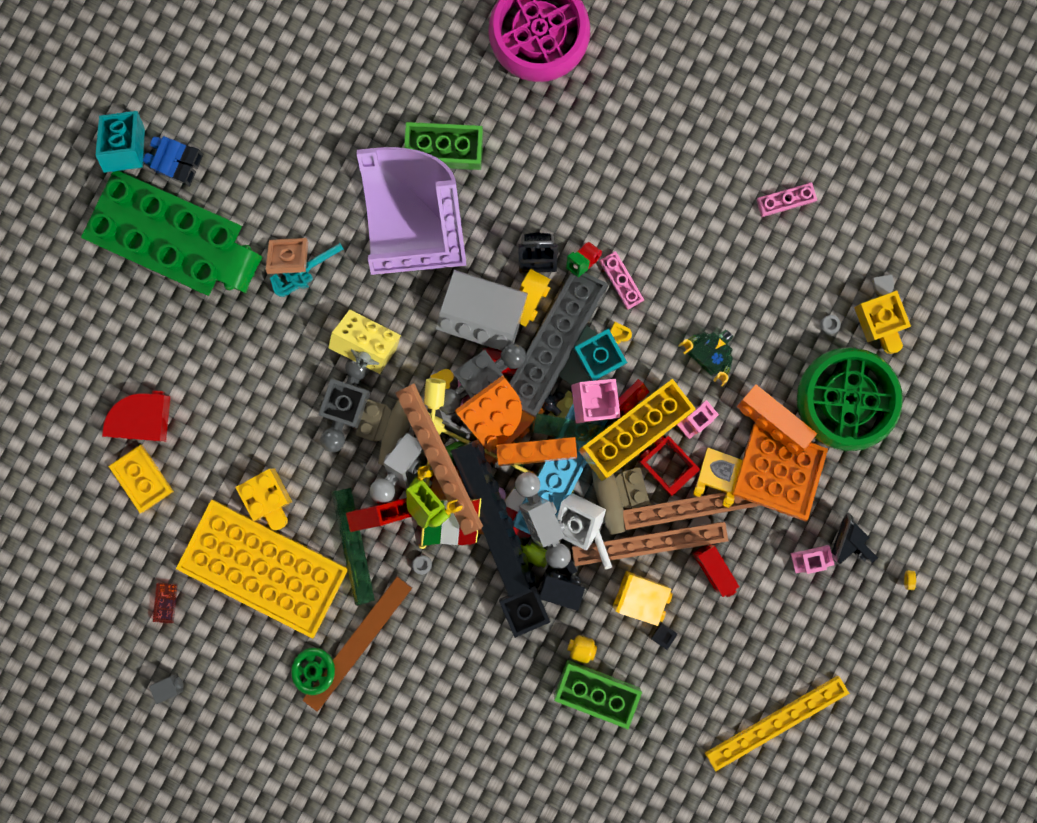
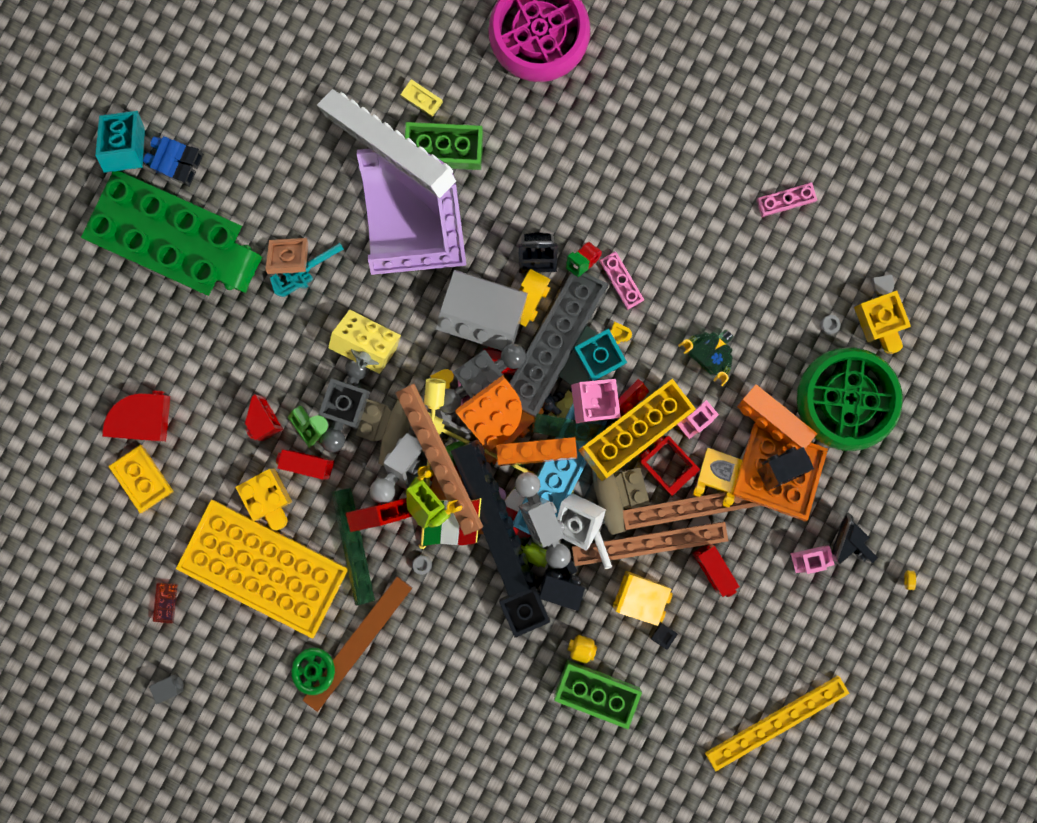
(261, 420): none -> red slope
(304, 464): none -> red window
(308, 428): none -> bright green brick
(387, 143): none -> white brick
(421, 98): none -> light yellow plate
(784, 467): none -> black brick

